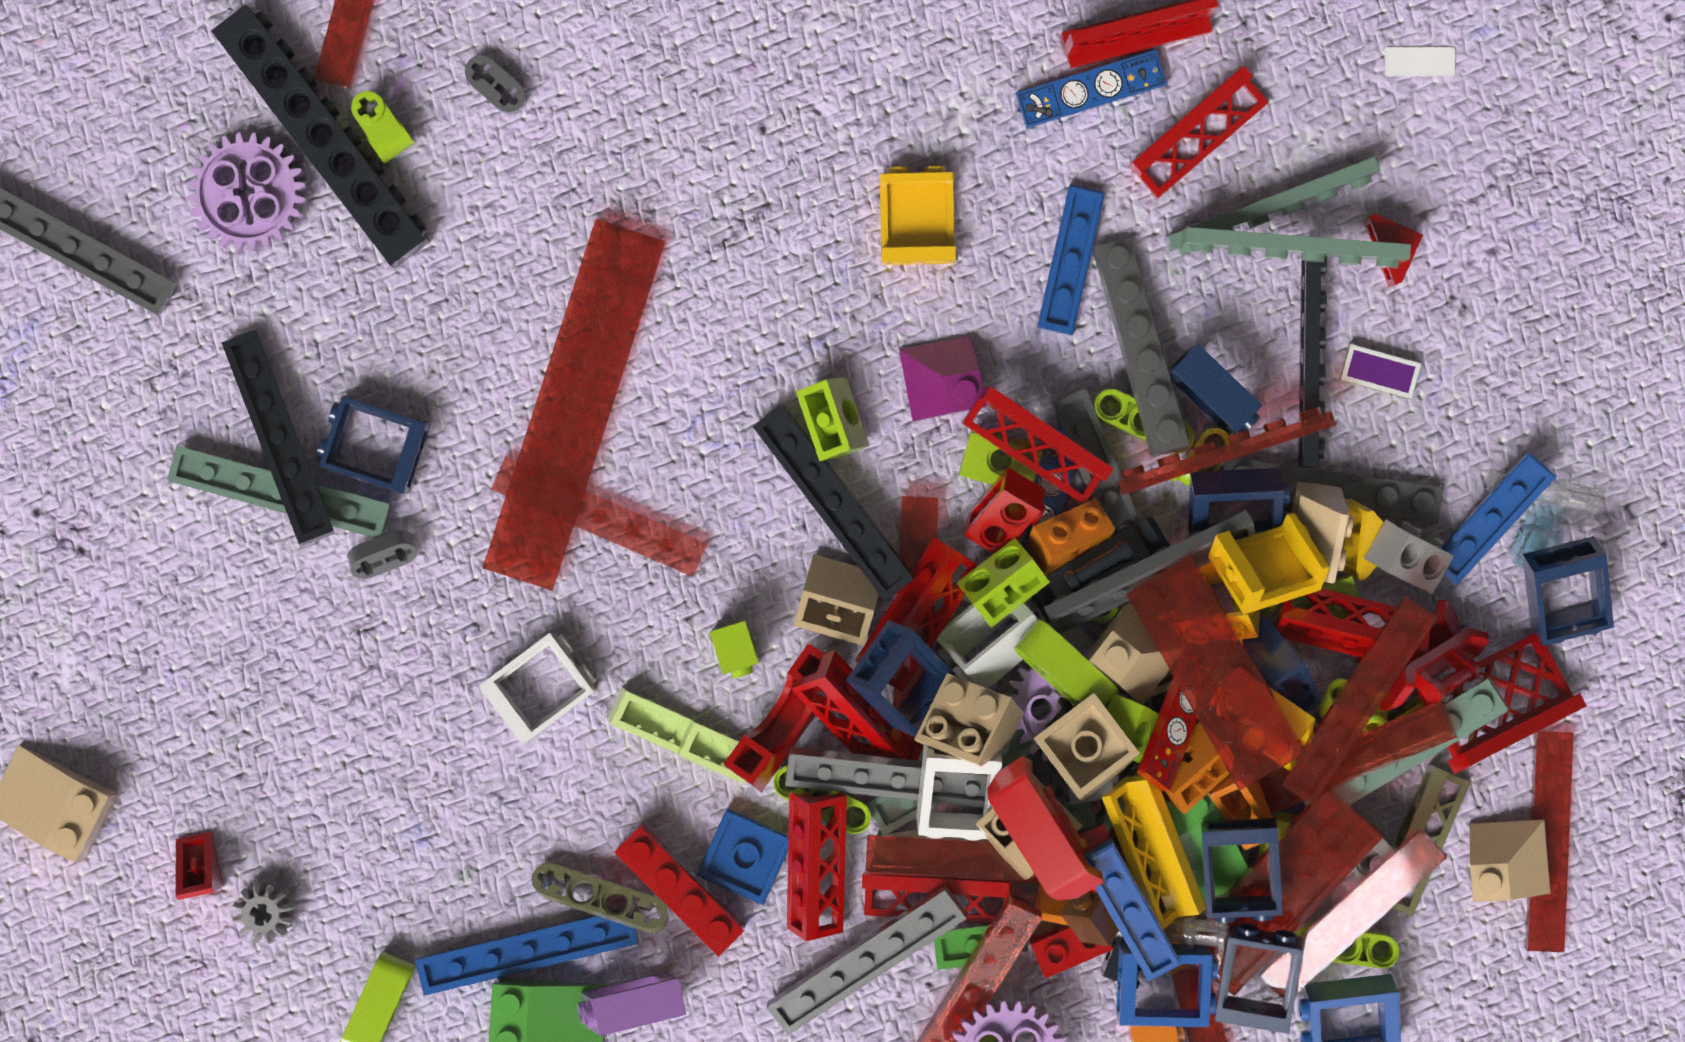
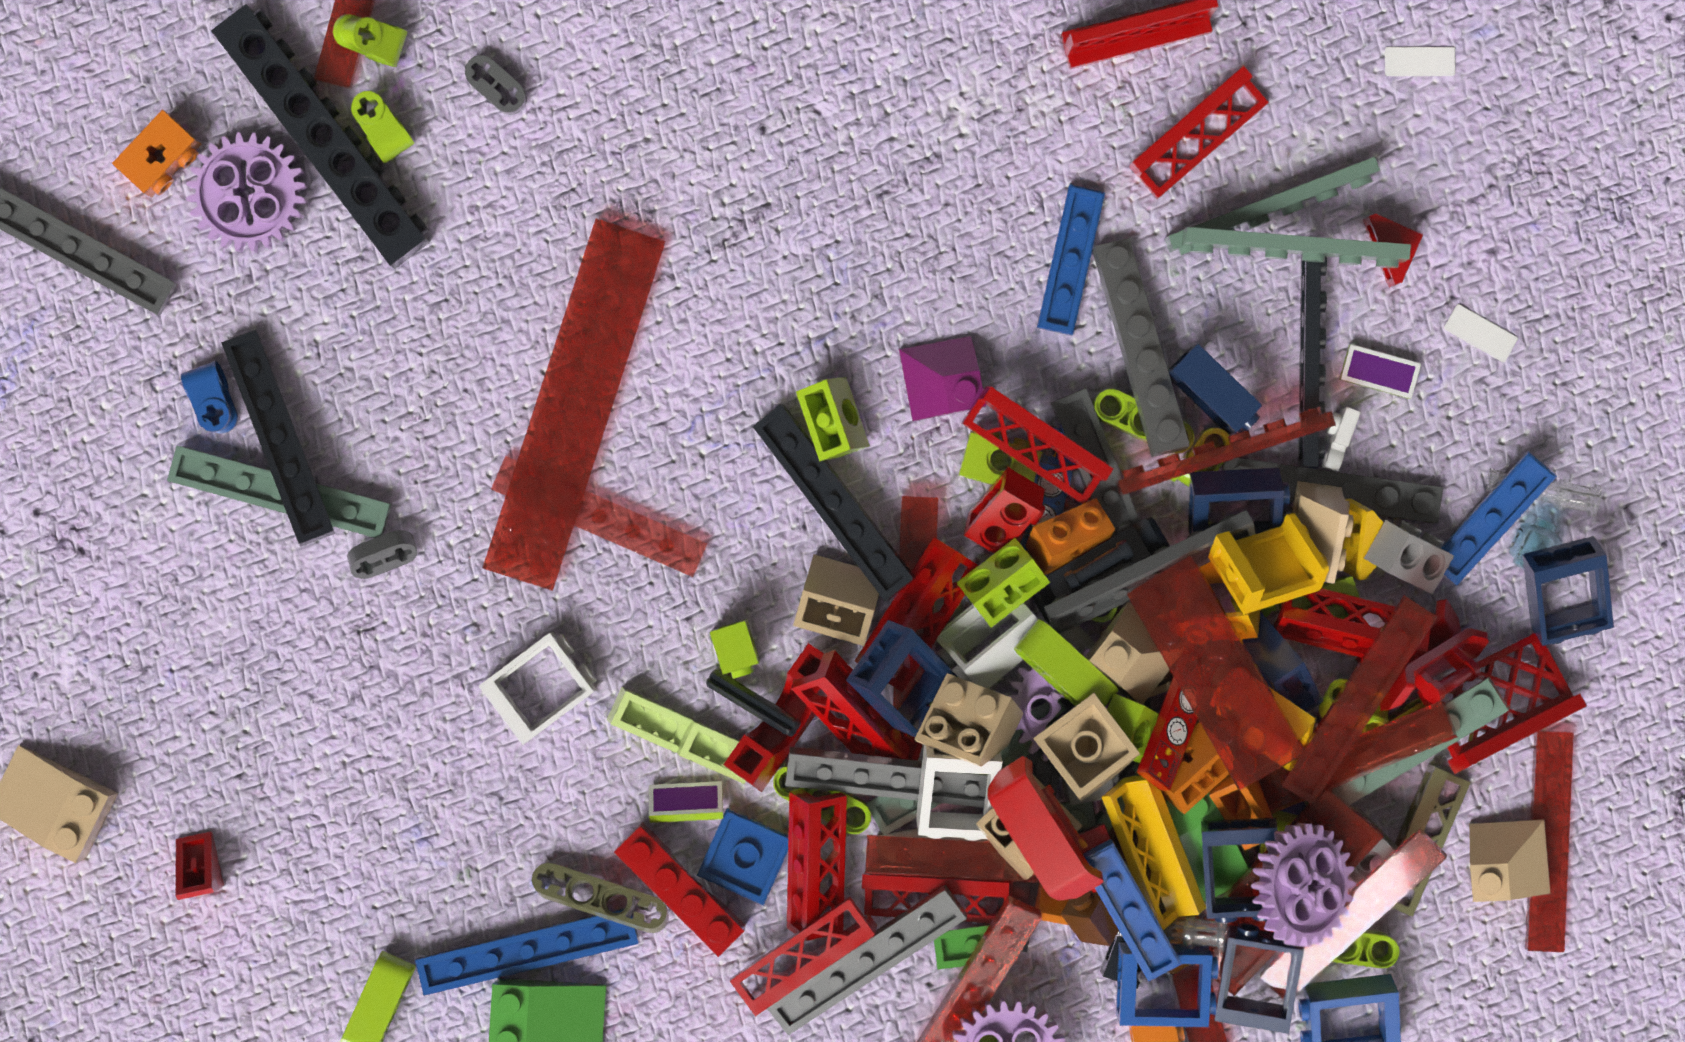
(140, 163): none -> orange brick
(209, 391): none -> blue piece
(252, 917): light grey gear -> none
(370, 38): none -> lime piece
(409, 458): dark blue window -> none
(631, 1003): medium lavender window -> none
(685, 802): none -> tile
(753, 703): none -> black axle
(812, 962): none -> red fence
(917, 216): yellow panel -> none
(1061, 949): red brick -> none
(1090, 89): tile -> none
(1303, 884): none -> lavender gear
(1340, 437): none -> white plate
(1480, 333): none -> white sticker

